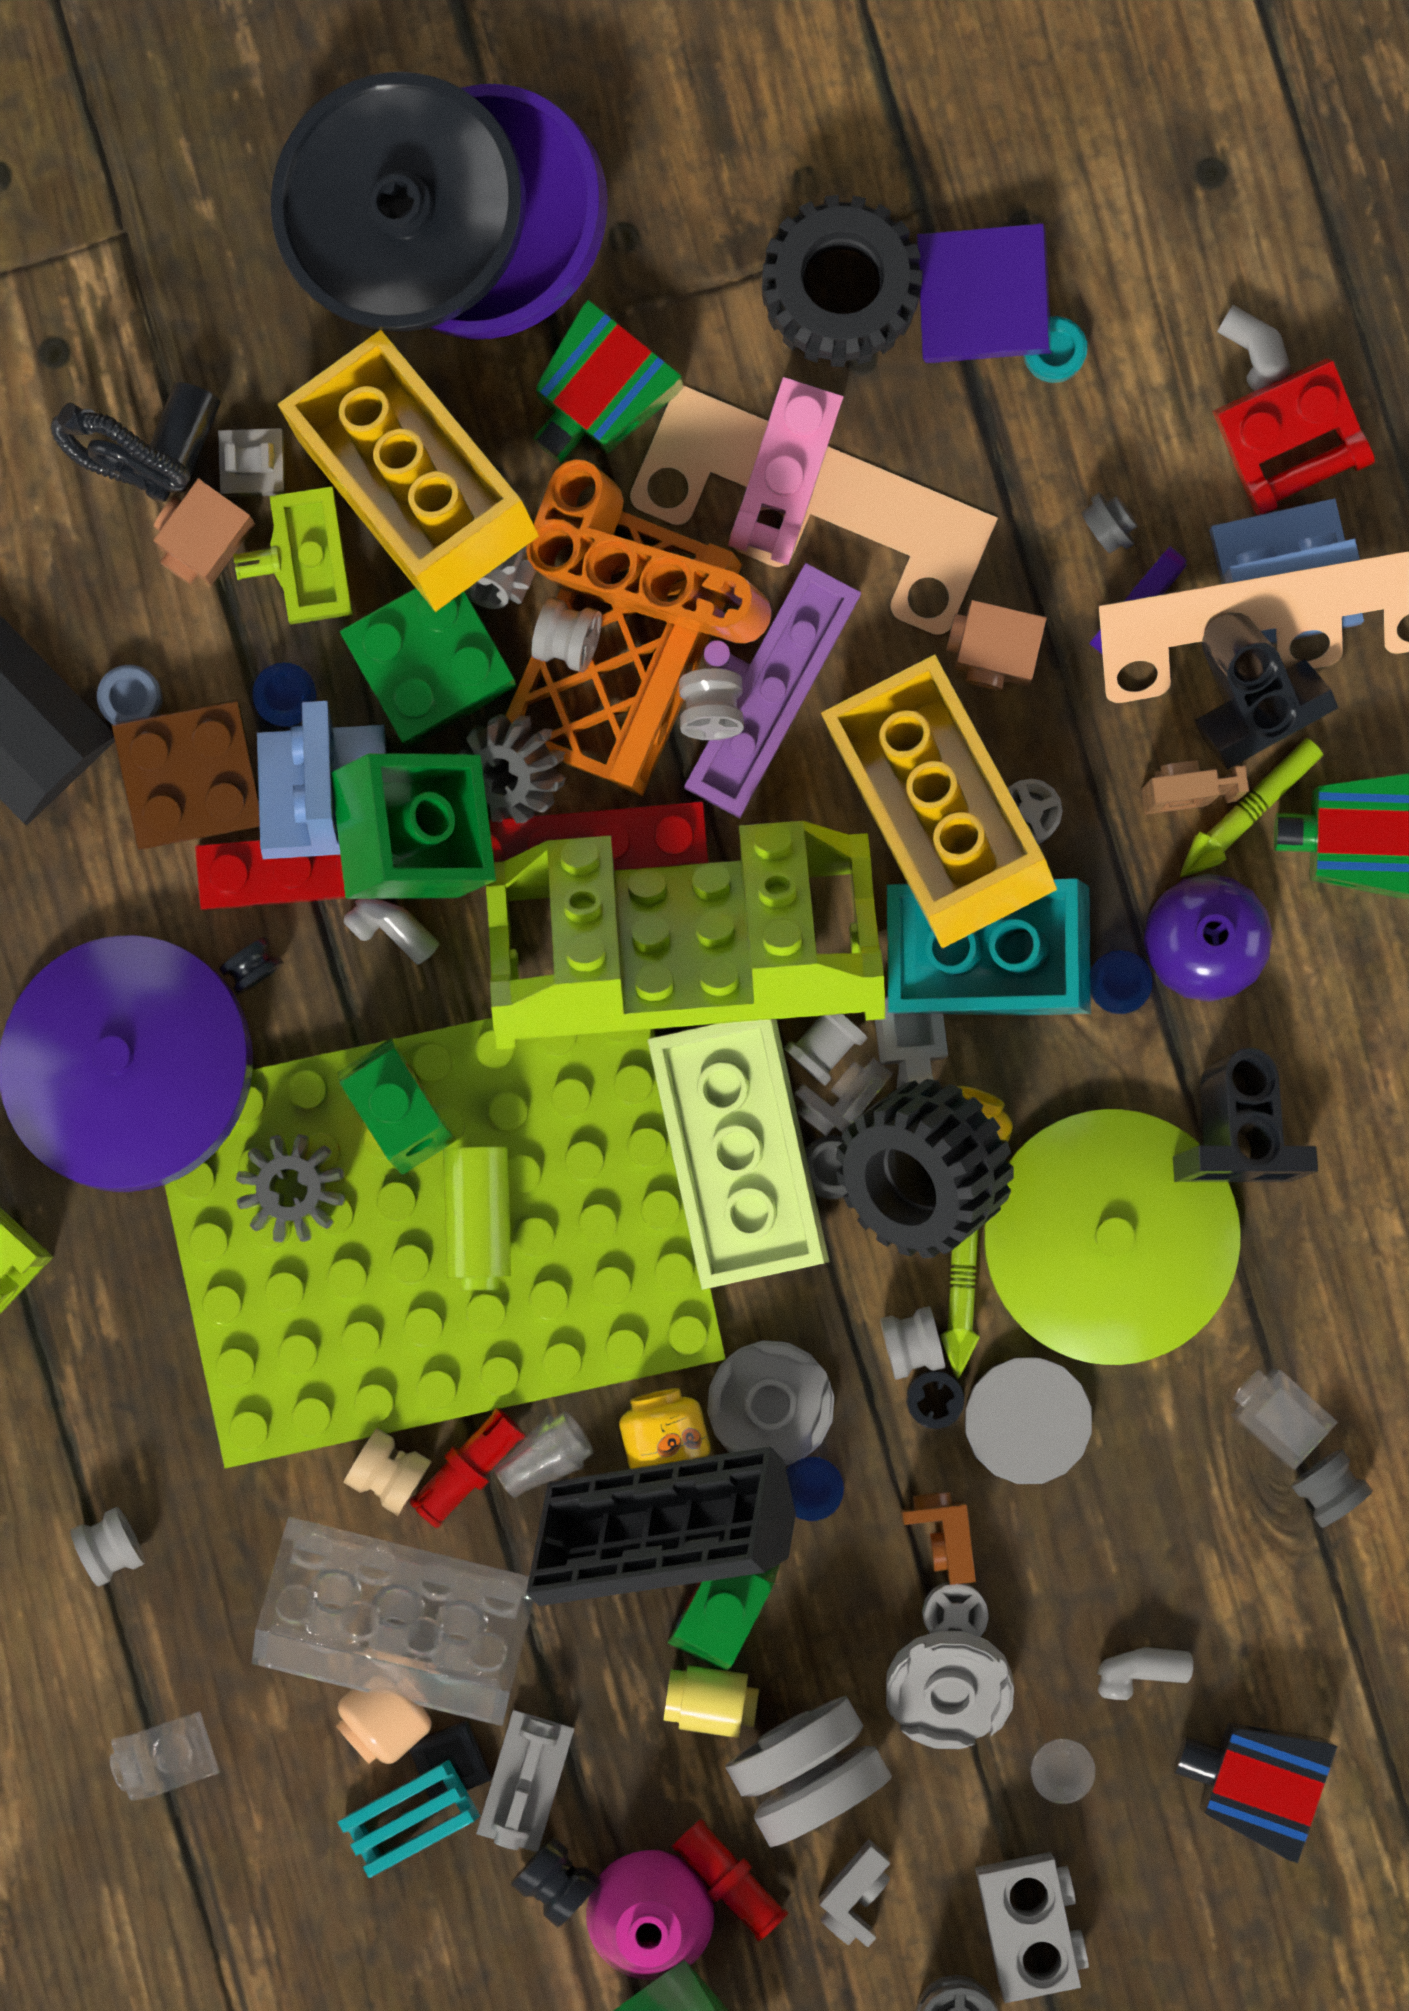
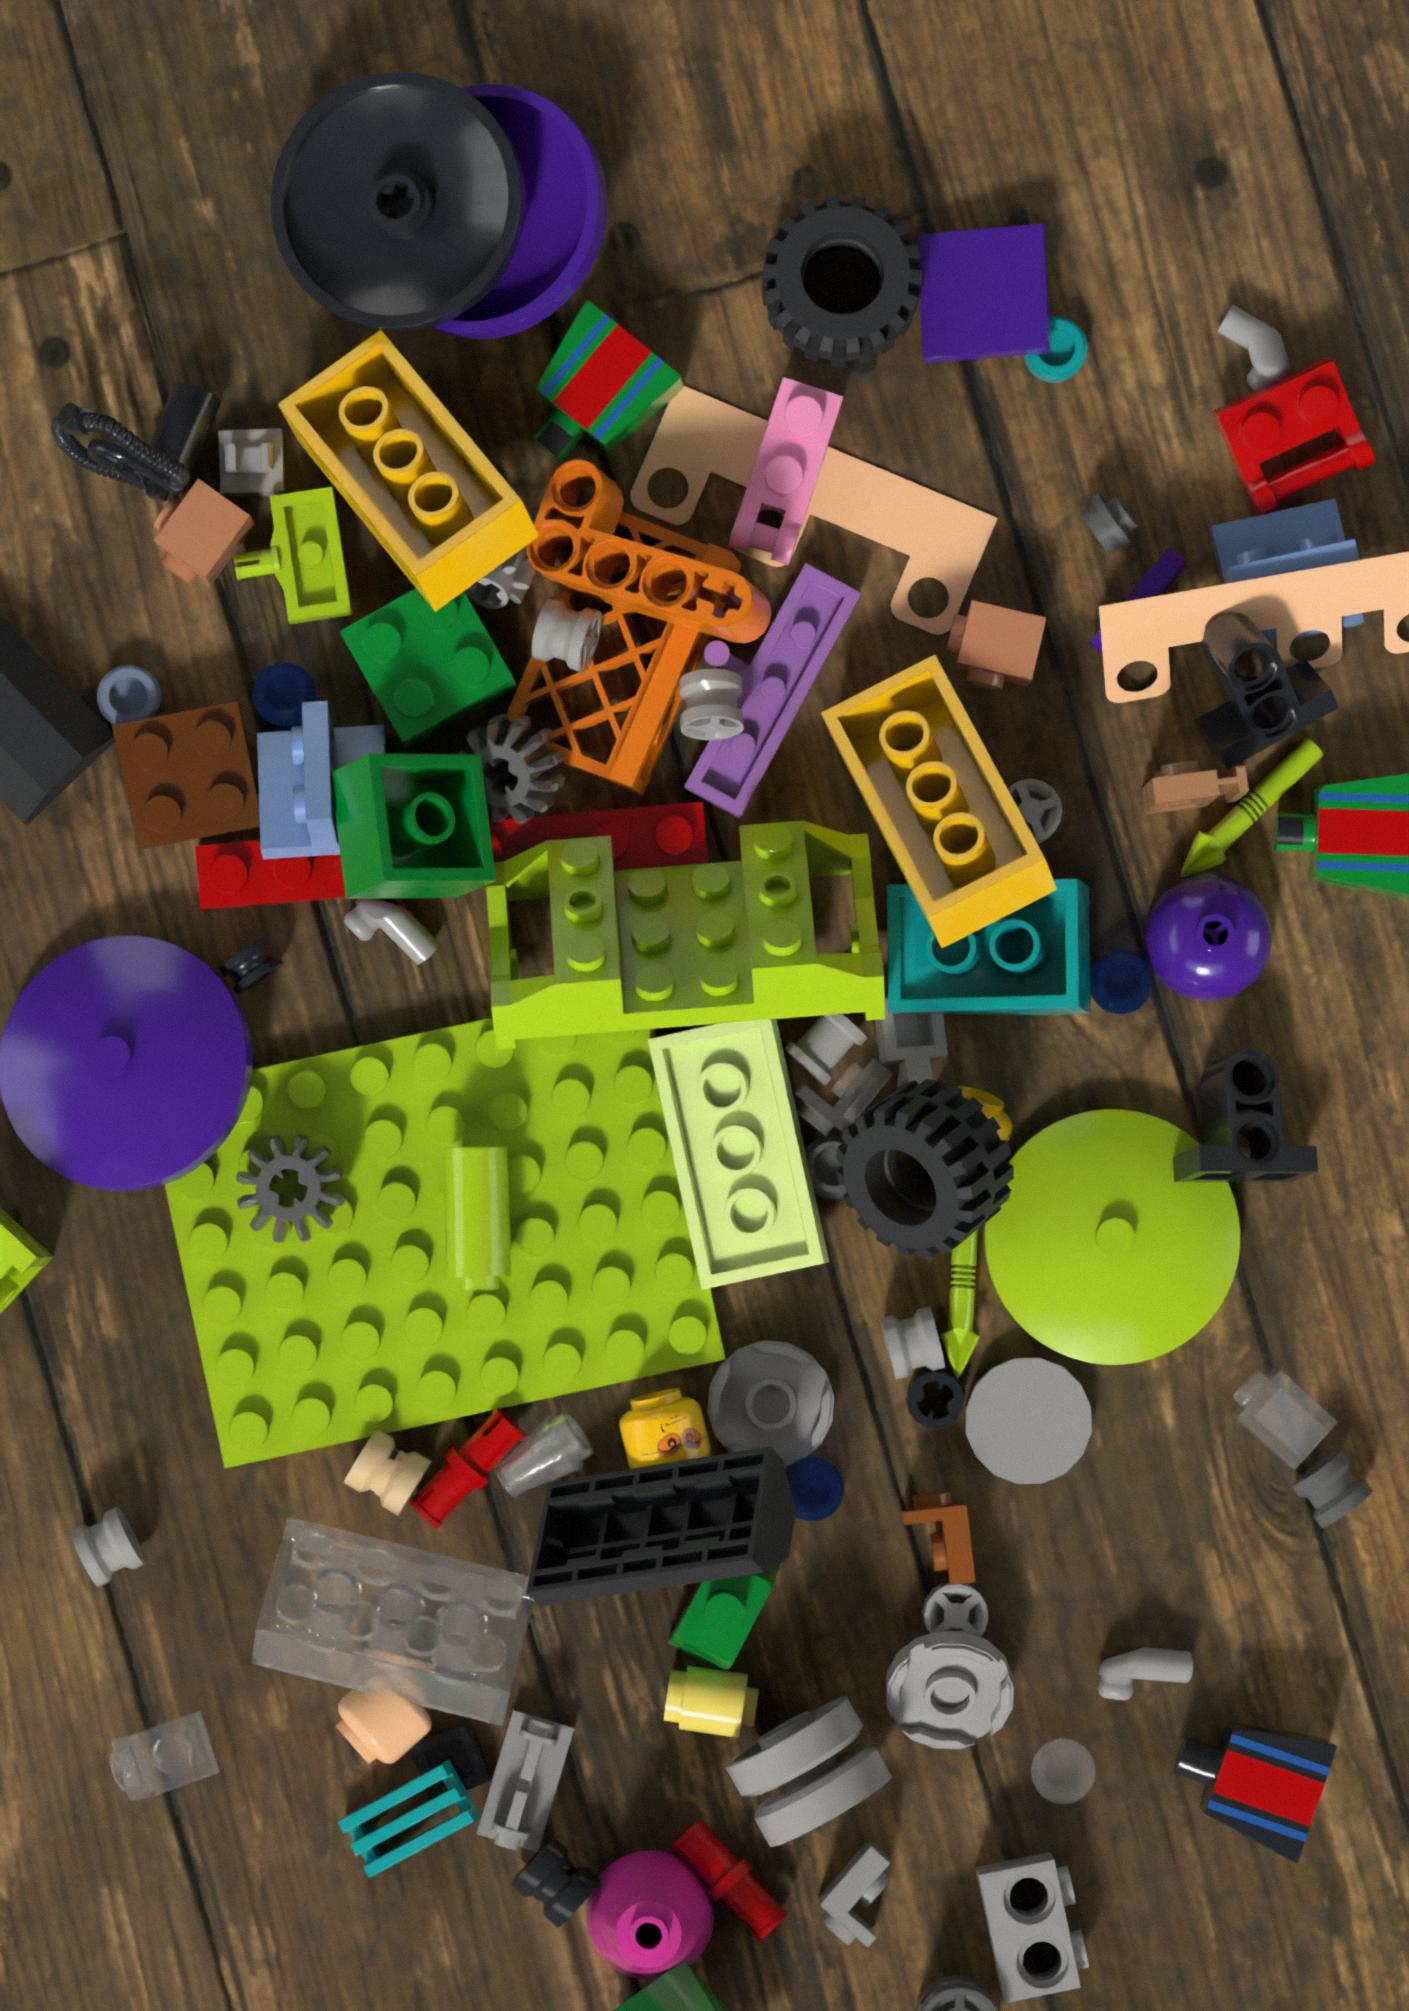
(395, 1107): green torso -> none

